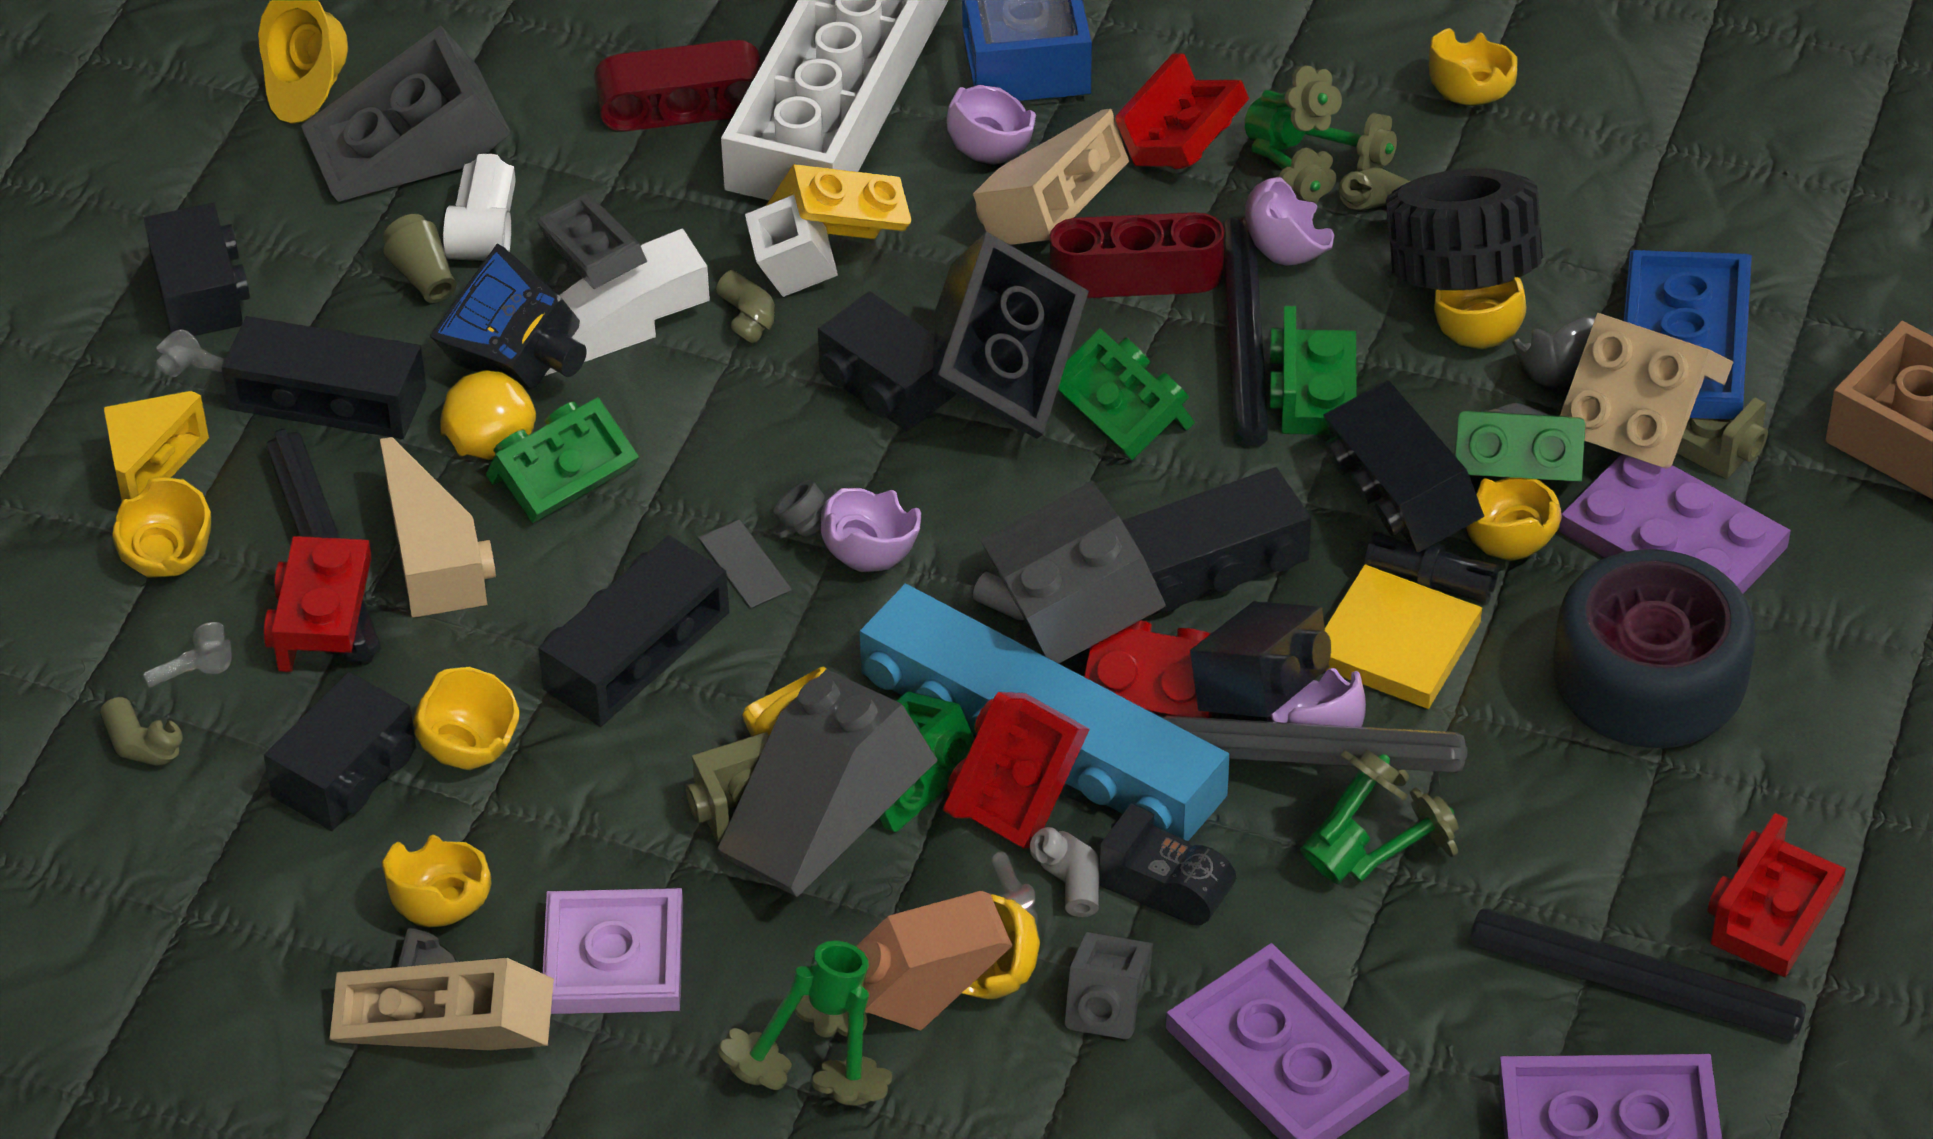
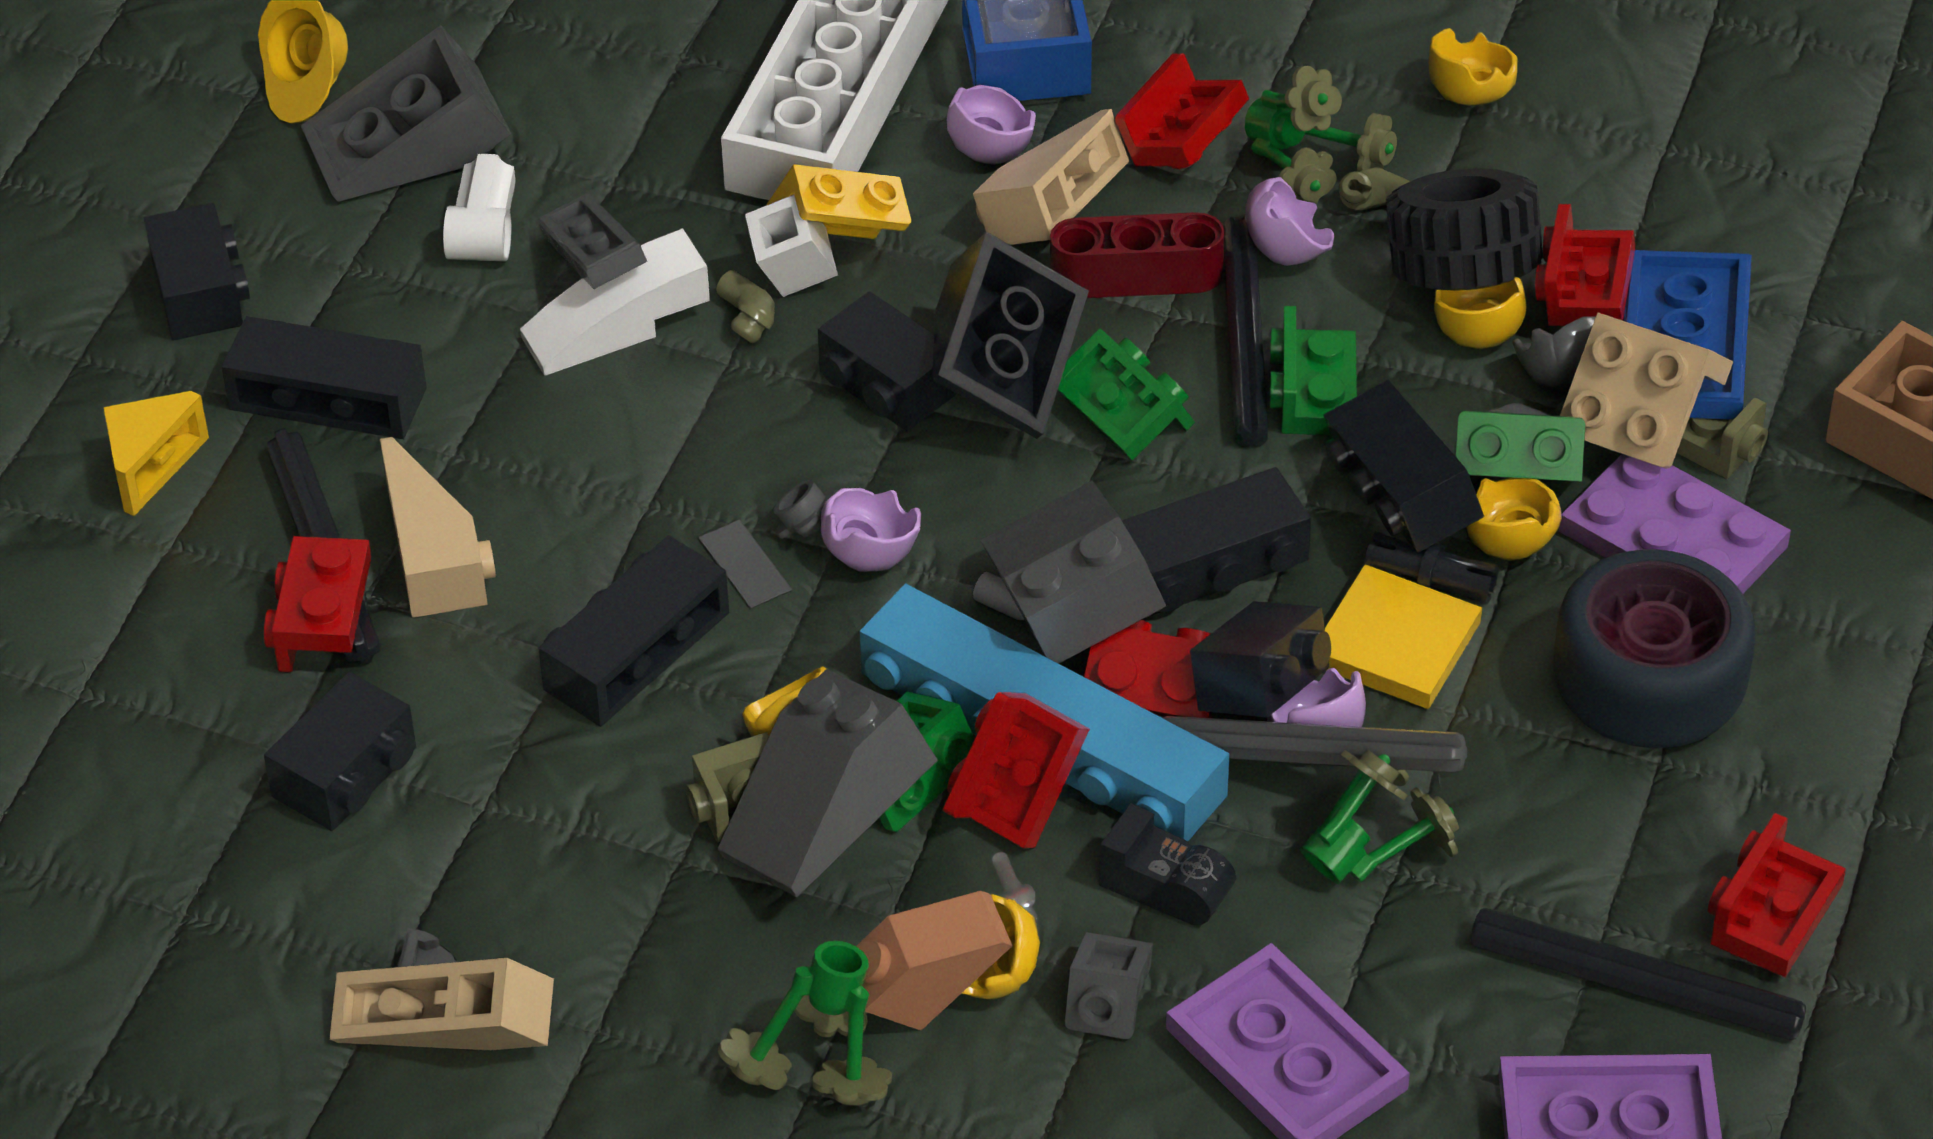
(138, 743): olive arm -> none
(163, 528): yellow hair -> none
(183, 349): clear hand -> none
(210, 655): clear hand -> none
(418, 254): olive cone -> none
(436, 882): yellow hair -> none
(466, 718): yellow hair -> none
(484, 412): yellow hair -> none
(510, 324): torso -> none
(563, 459): green bracket -> none
(614, 950): lavender tile -> none
(675, 84): dark red beam -> none
(1073, 864): light grey arm -> none
(1584, 270): none -> red bracket

